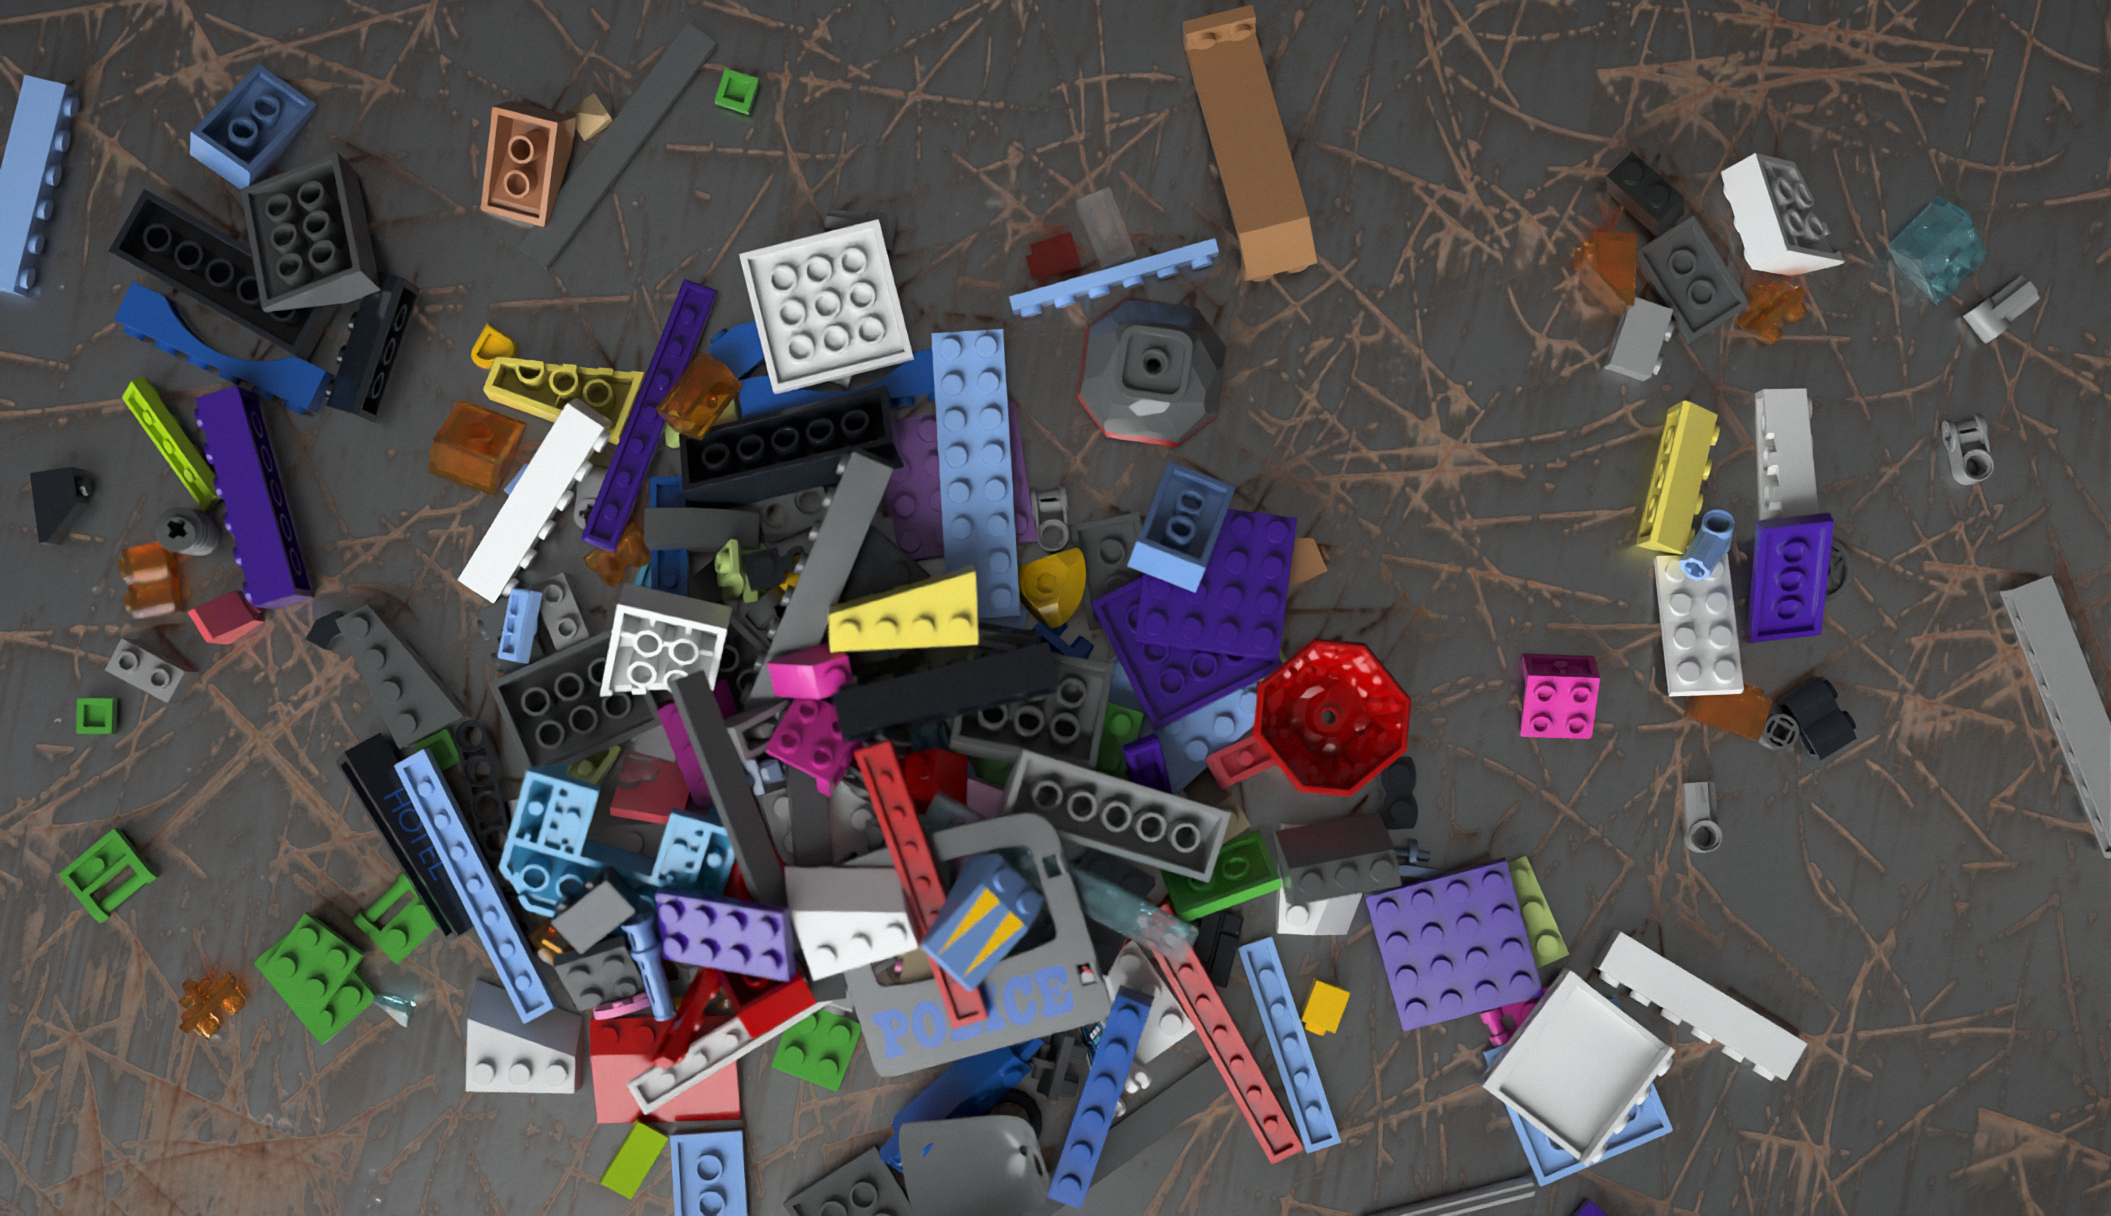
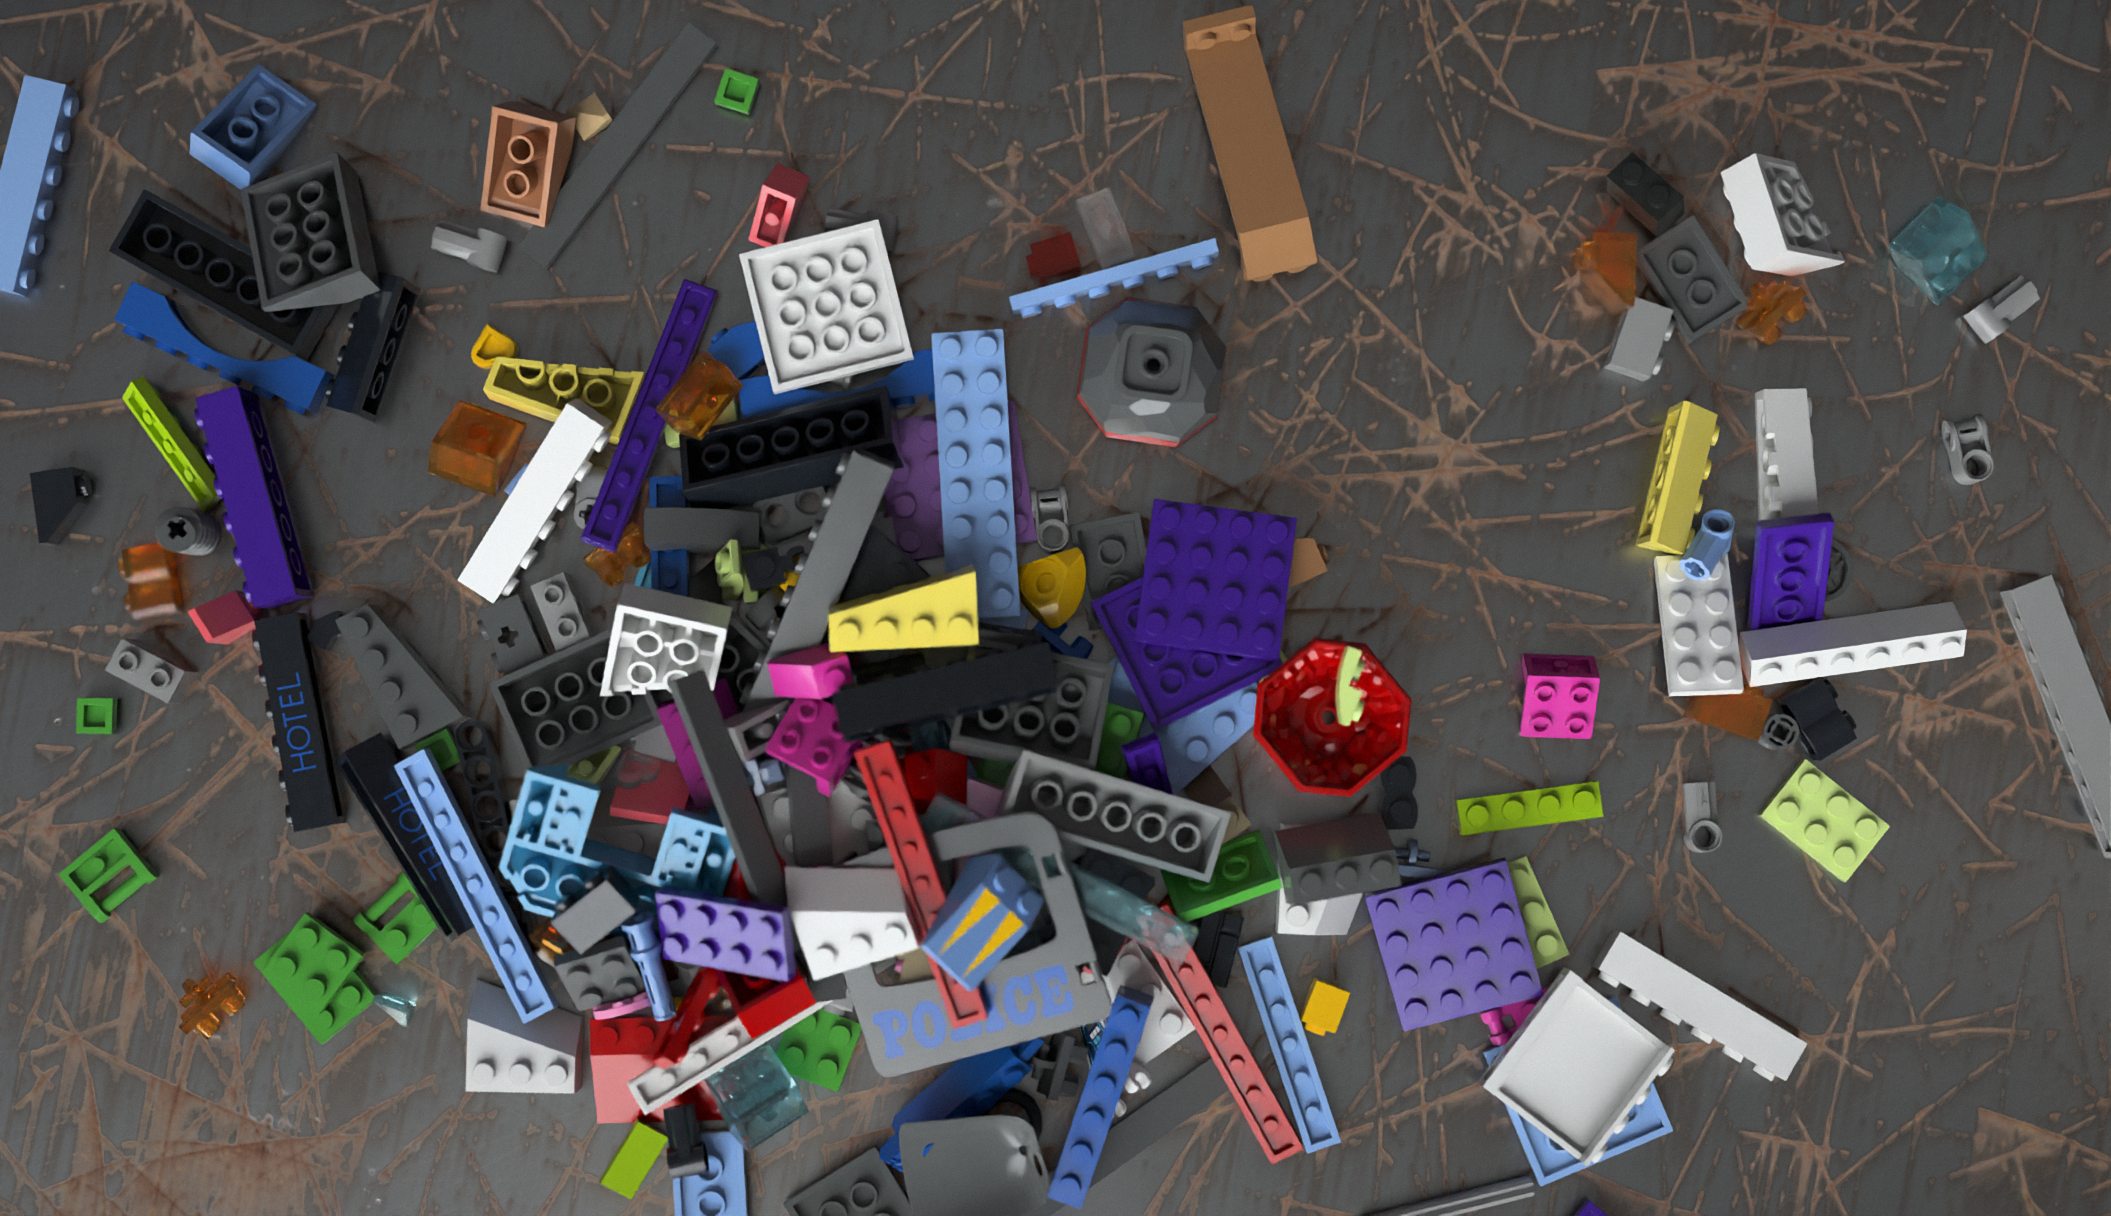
(298, 721): none -> black brick
(477, 246): none -> light grey piece
(520, 625): light blue plate -> none
(686, 1151): none -> black piece
(756, 1096): none -> clear light blue slope
(778, 206): none -> coral slope
(1181, 526): medium blue slope -> none
(1238, 762): coral plate -> none
(1348, 700): none -> yellowish green slope
(1529, 808): none -> lime plate
(1824, 820): none -> yellowish green plate
(1852, 644): none -> white brick

